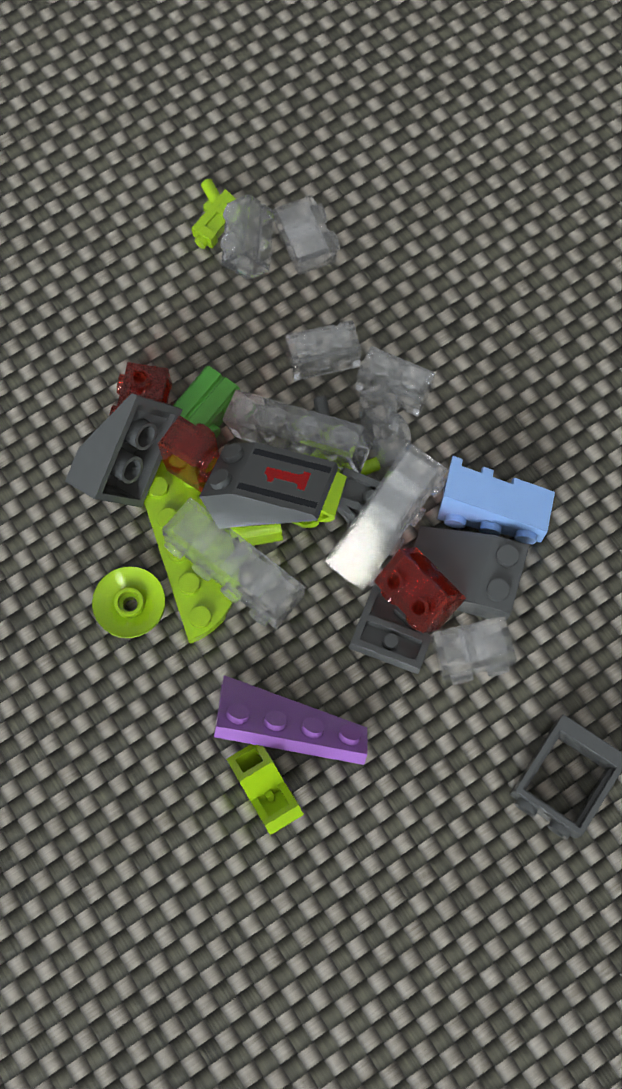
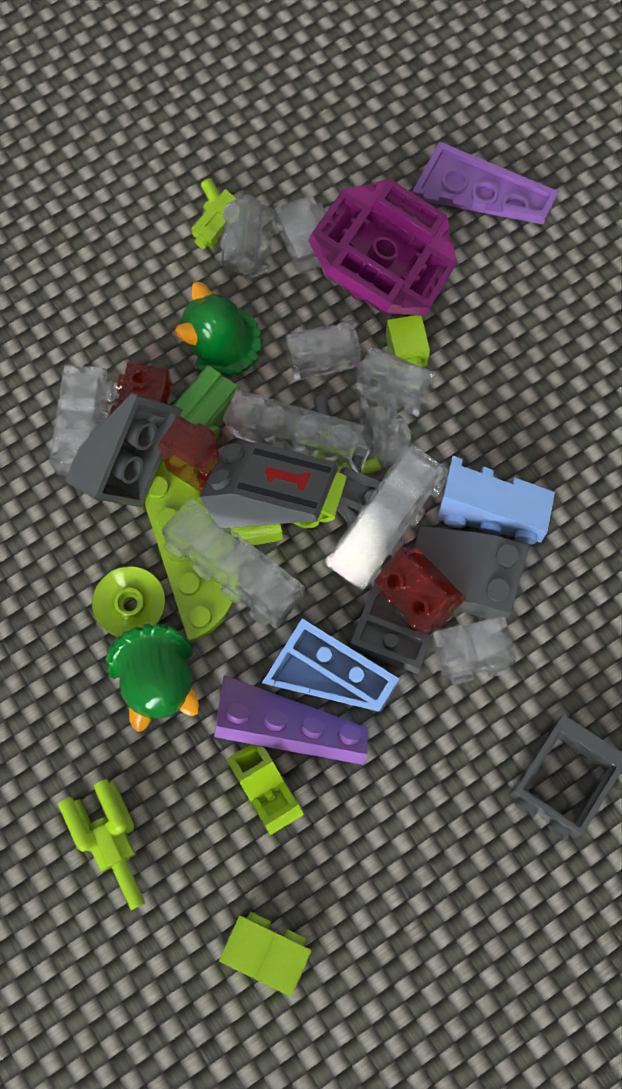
(80, 412): none -> clear brick
(106, 836): none -> lime plant
(153, 673): none -> green hair
(219, 332): none -> green hair
(265, 954): none -> lime brick
(330, 670): none -> light blue wedge
(385, 247): none -> magenta piece
(408, 339): none -> lime brick
(479, 186): none -> medium lavender wing

